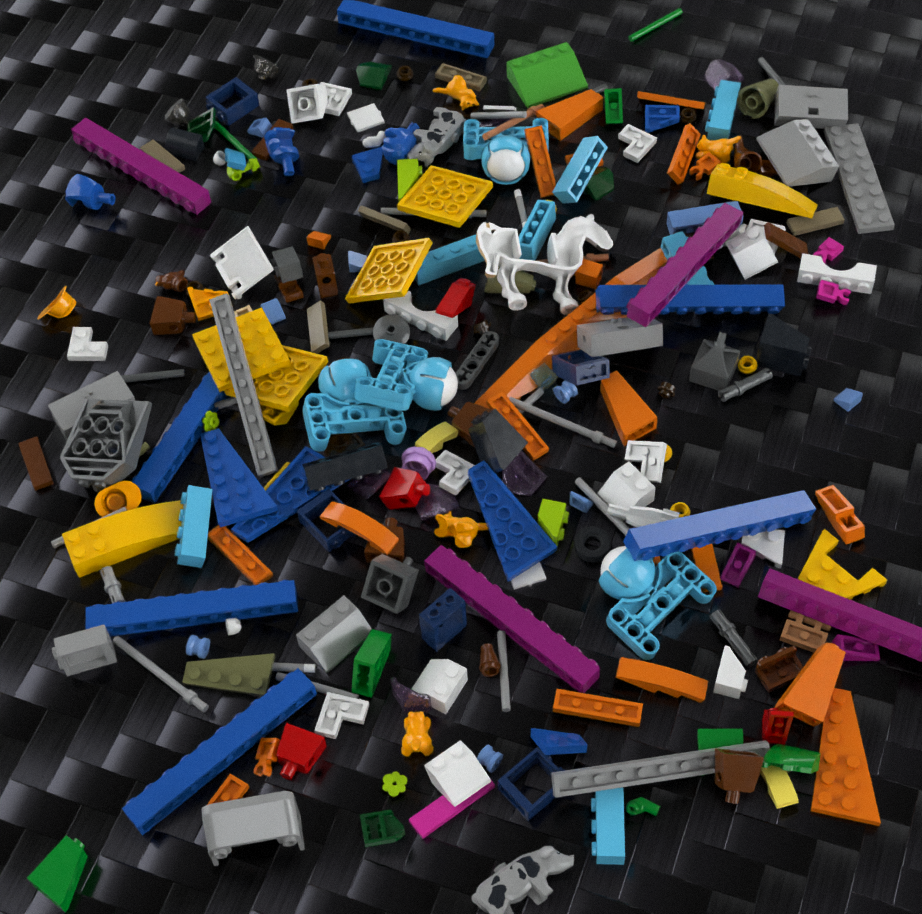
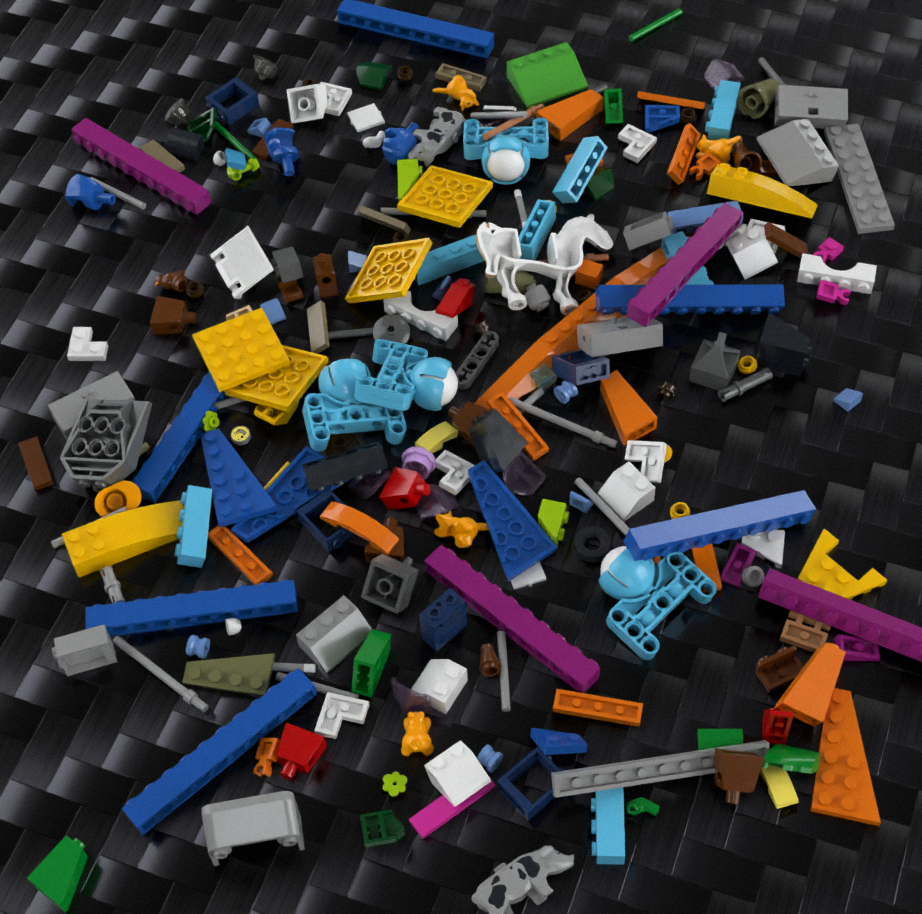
(60, 306): light orange piece -> none
(121, 195): none -> light grey bar
(153, 375): dark grey bar -> none
(201, 301): light orange wing -> none
(231, 789): orange plate -> none
(240, 435): none -> tile
(243, 385): light grey plate -> none
(318, 239): orange slope -> none
(369, 164): blue wing -> none
(442, 288): none -> medium blue slope
(537, 297): none -> light grey head
(540, 161): orange tile -> none
(641, 516): white piece -> none
(648, 230): none -> light grey window
(661, 678): orange slope -> none
(728, 631): dark grey pin -> none
(730, 675): white slope -> none
(753, 576): none -> light grey tile
(820, 220): dark tan tile -> none
(840, 514): orange slope -> none

